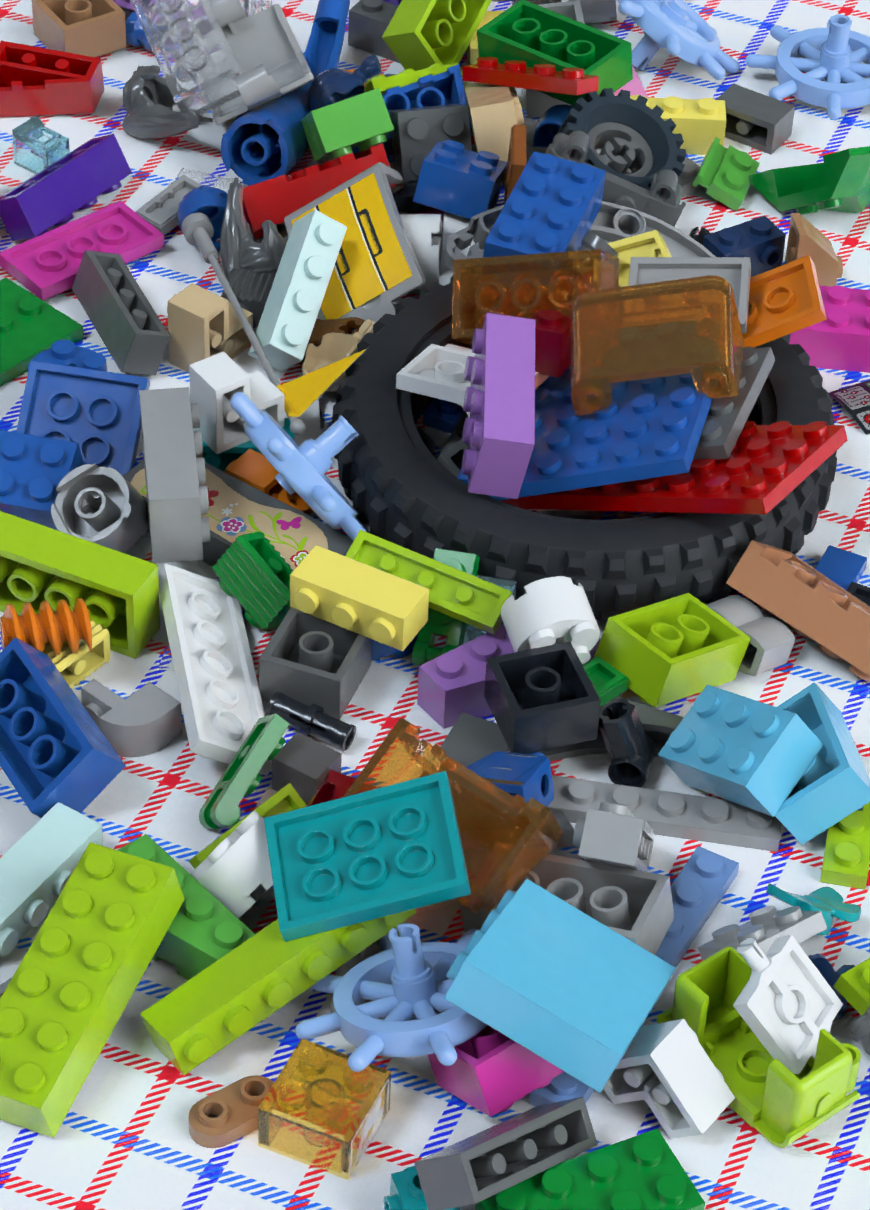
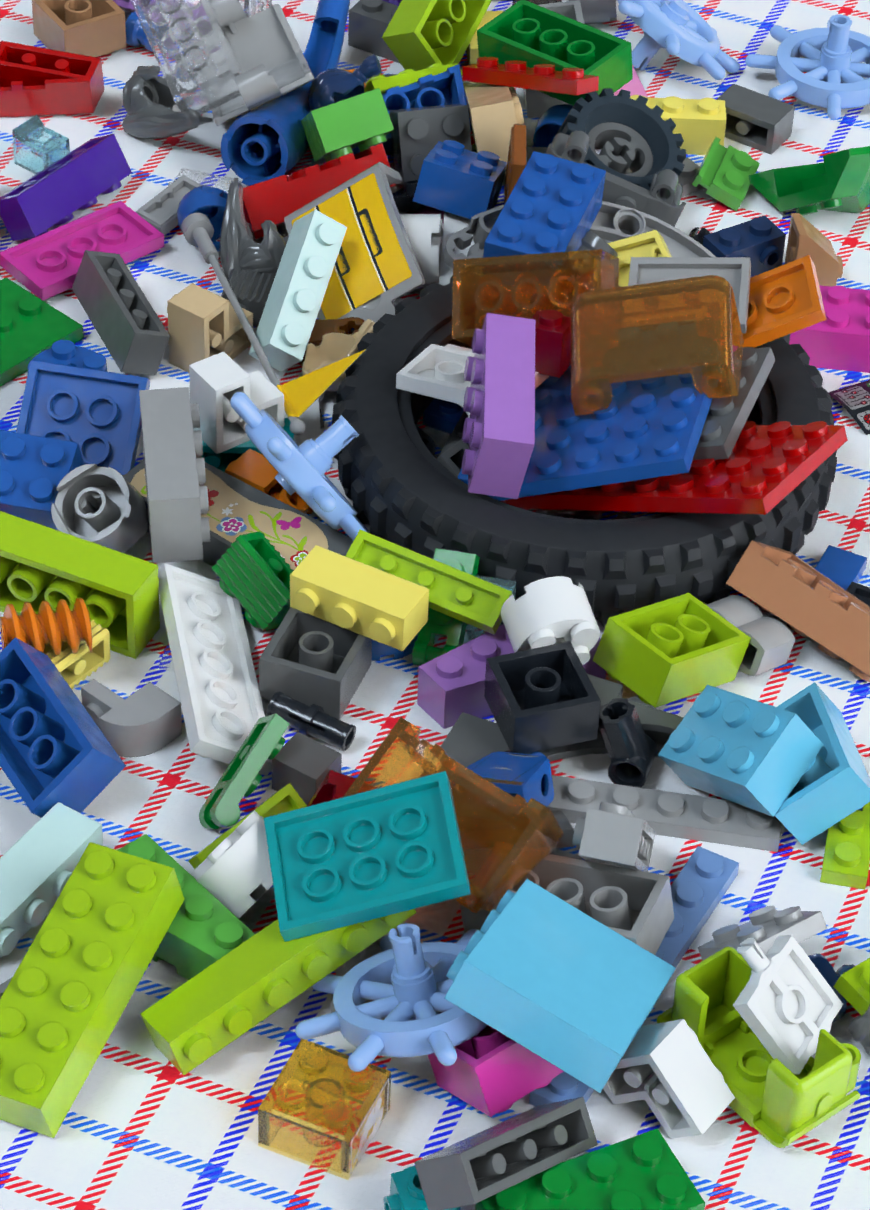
(236, 1112): medium nougat plate -> none
(606, 679): green tile -> none
(823, 900): teal animal -> none

